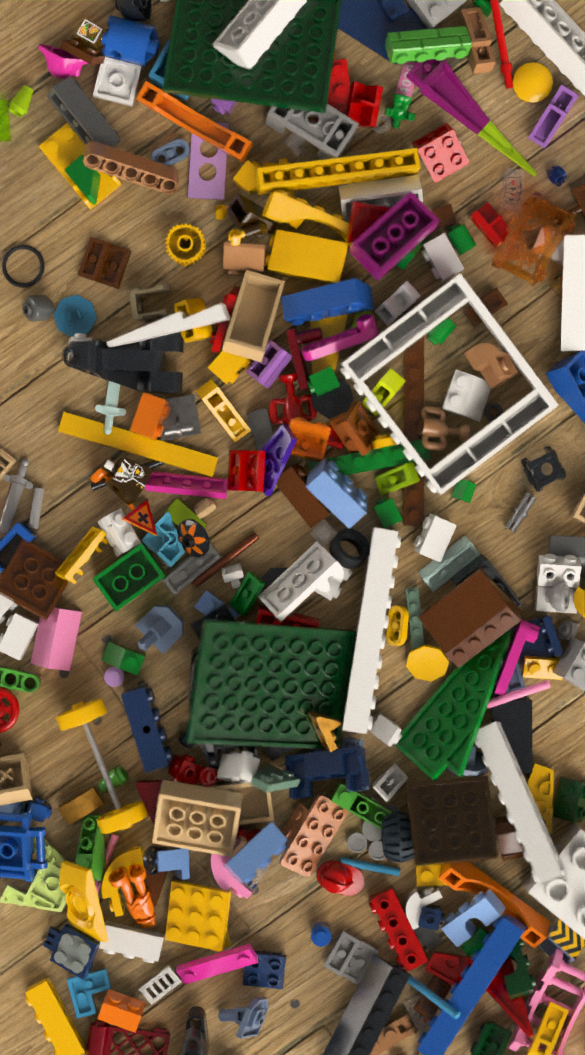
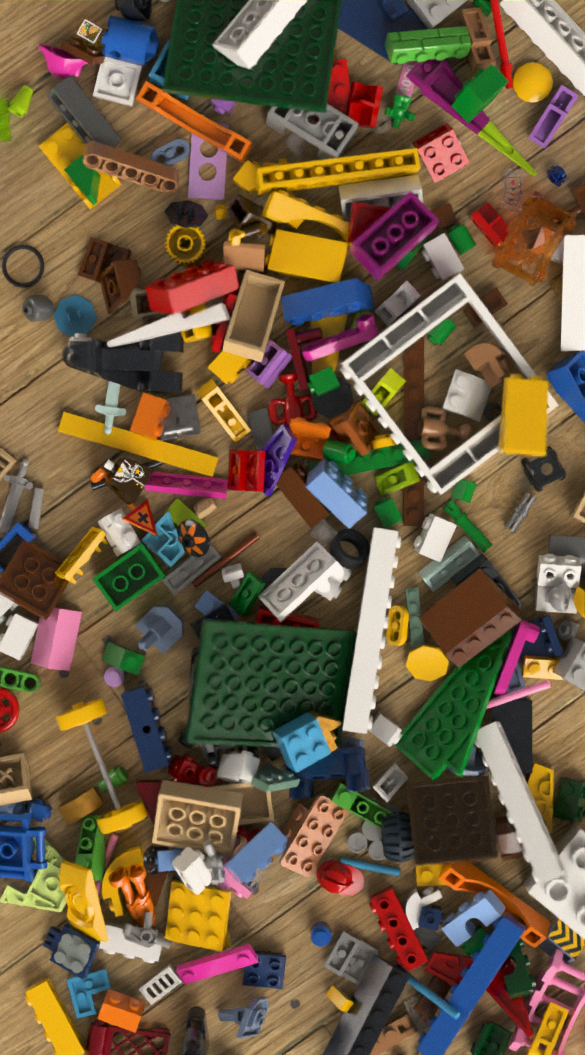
(119, 282): none -> reddish brown slope
(145, 935): none -> light grey piece
(186, 214): none -> black piece
(192, 287): none -> brick
(192, 870): none -> white brick
(214, 862): none -> light grey piece
(301, 742): none -> dark azure brick
(338, 451): none -> green brick
(339, 998): none -> yellow piece
(468, 527): none -> green pin
(478, 92): none -> green brick
(524, 416): none -> yellow slope

